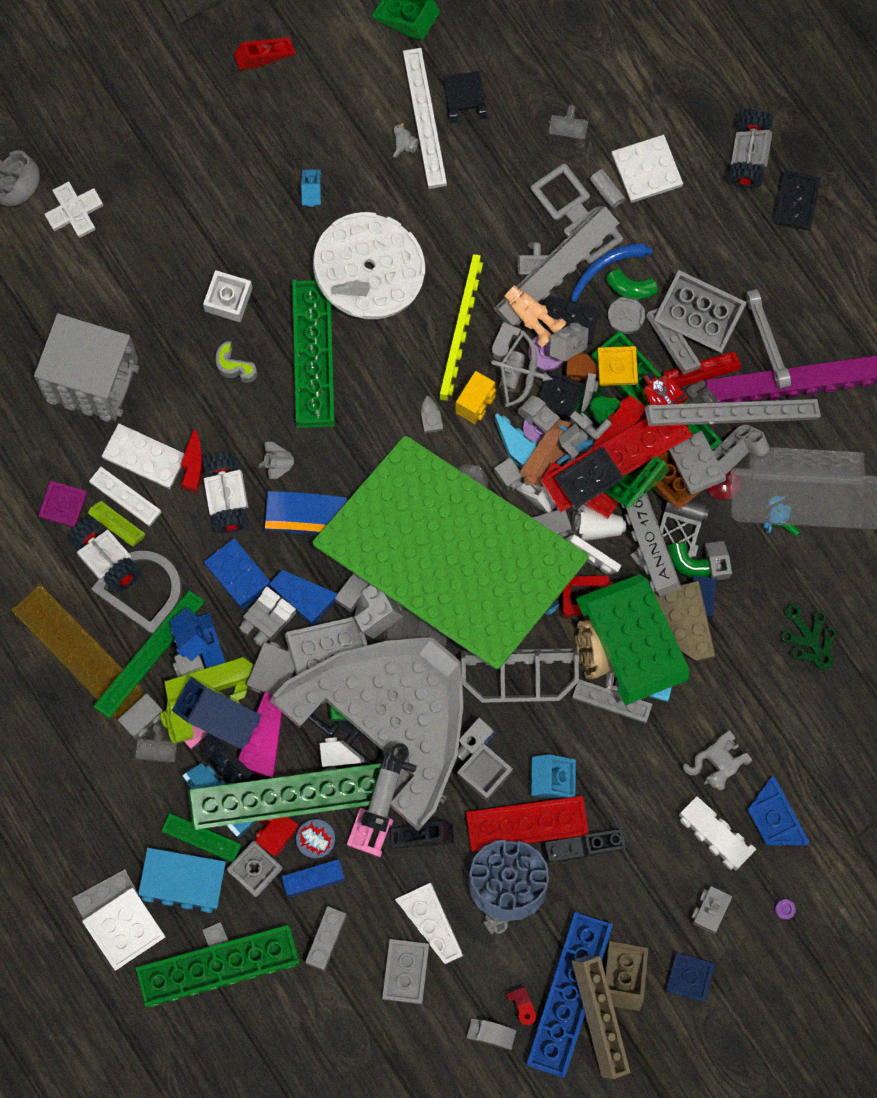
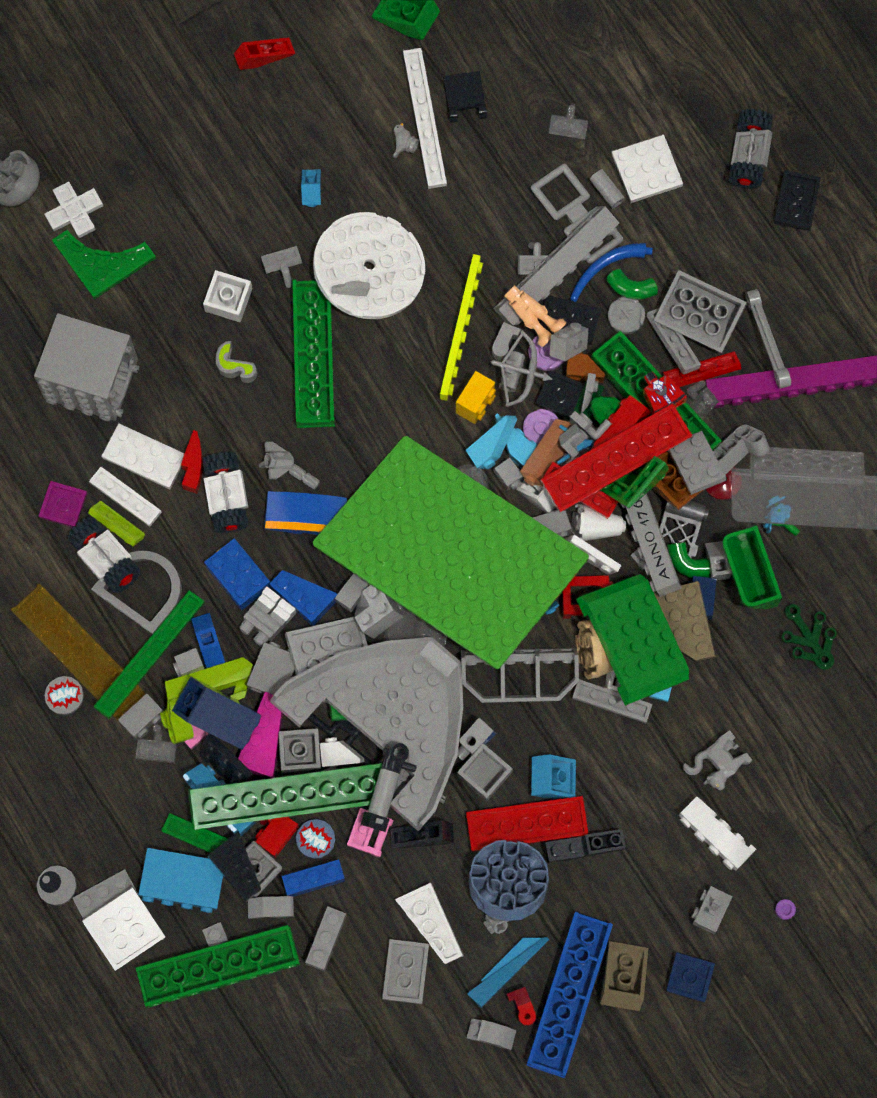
(56, 885): none -> light grey tile
(64, 695): none -> tile
(98, 268): none -> green plate
(188, 634): blue brick -> none
(236, 867): none -> black wing
(270, 907): none -> light grey slope
(282, 260): none -> light grey plate
(300, 751): none -> light grey brick
(301, 474): none -> light grey piece
(431, 416): light grey plate -> none
(491, 444): none -> medium azure slope
(506, 969): none -> dark azure wedge
(537, 412): light grey brick -> none
(589, 478): black plate -> none
(601, 1016): dark tan brick -> none
(617, 366): yellow tile -> none
(732, 412): light grey plate -> none
(751, 569): none -> green windscreen
(776, 818): blue wing -> none

